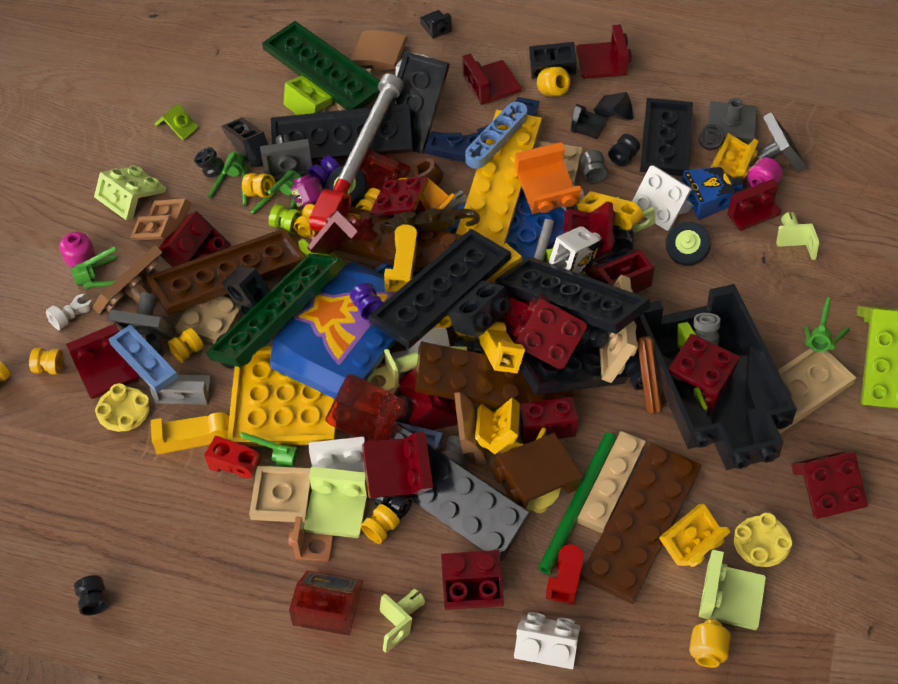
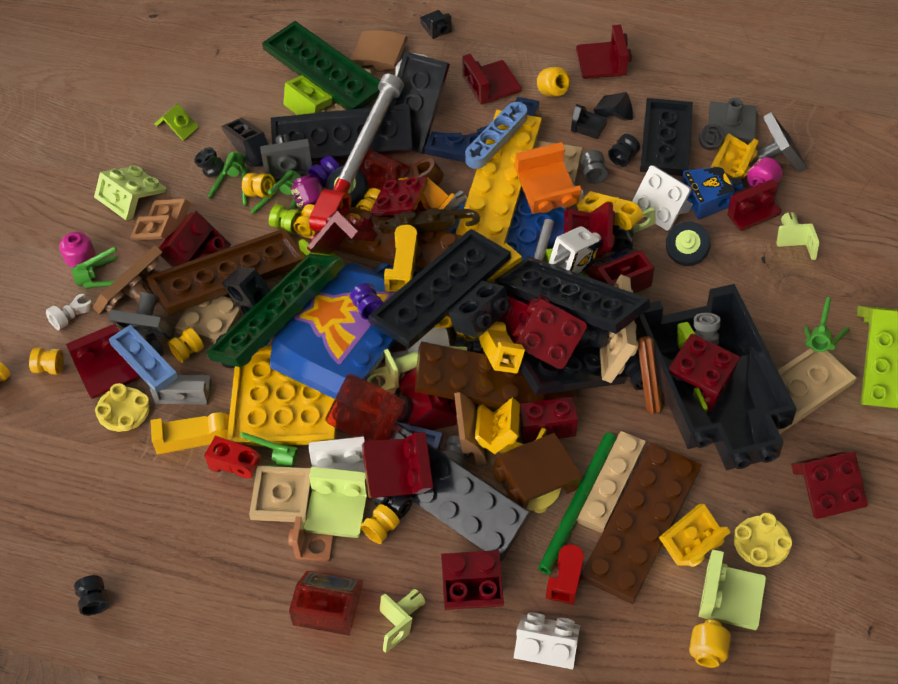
(552, 55): black brick -> none

